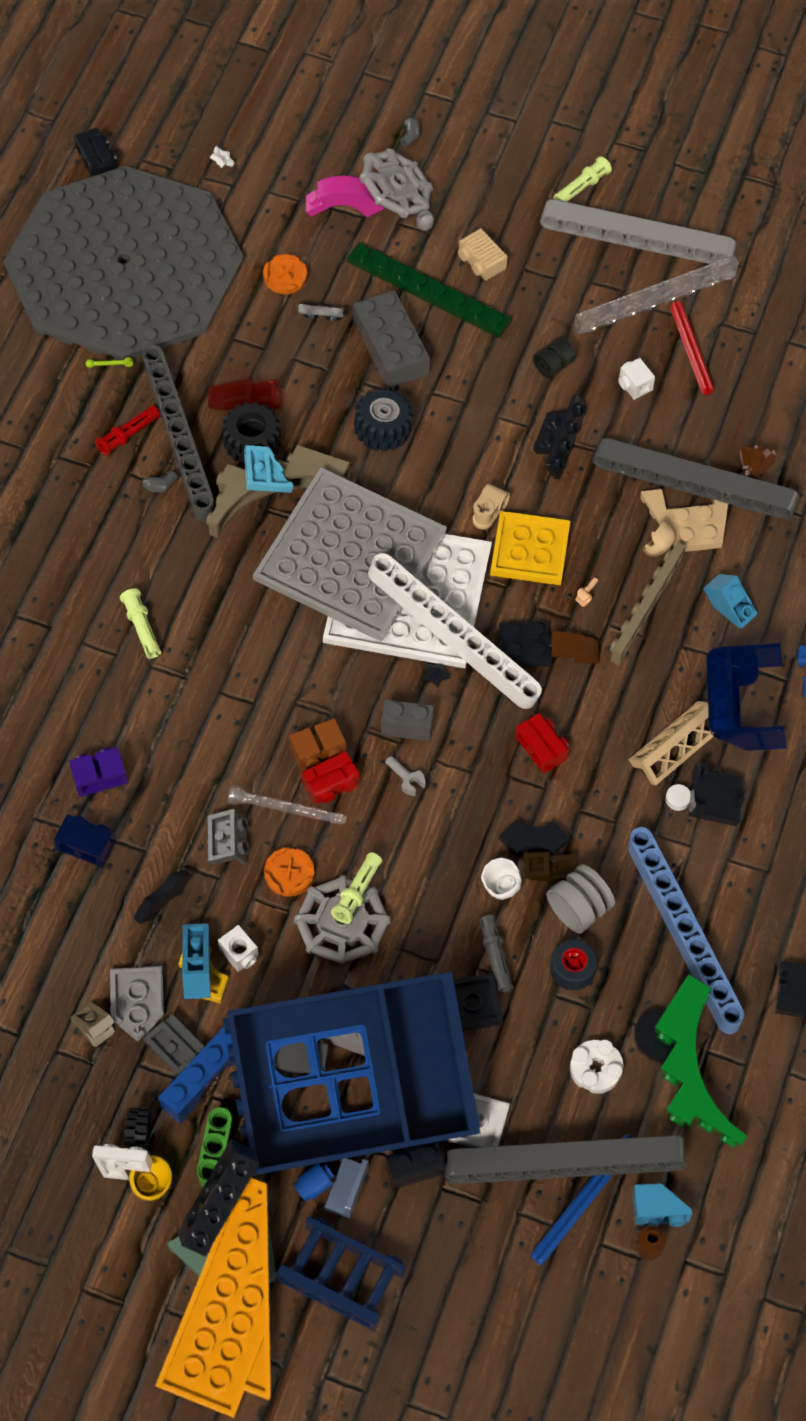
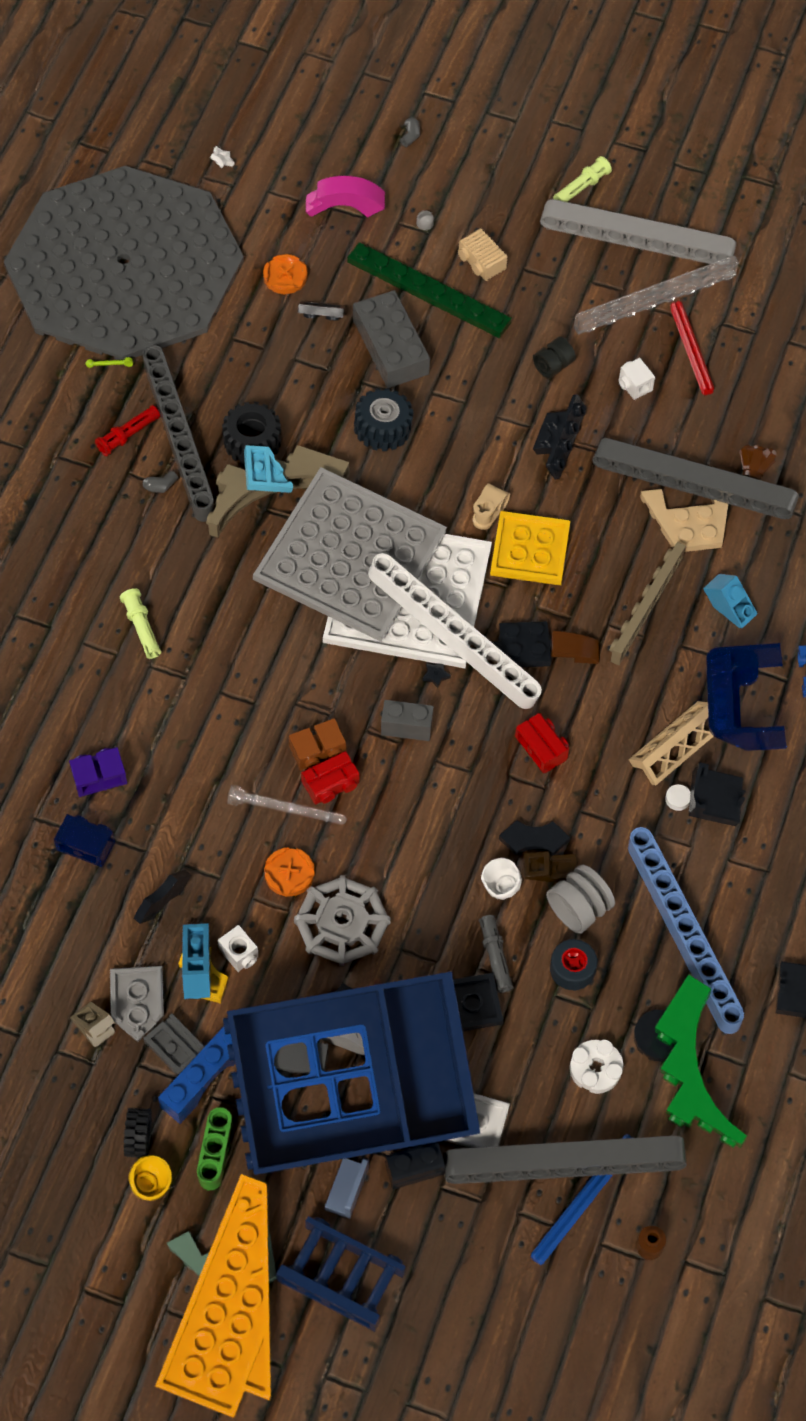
(95, 152): black brick -> none
(118, 1162): white plate -> none
(218, 1197): black brick -> none
(227, 837): dark grey bracket -> none
(230, 394): clear red slope -> none
(314, 1181): blue brick -> none
(352, 896): yellowish green pin -> none
(388, 175): light grey plate -> none
(407, 776): light grey bar -> none
(583, 593): light nougat hand -> none
(658, 1205): dark azure slope -> none
(661, 540): tan hair -> none

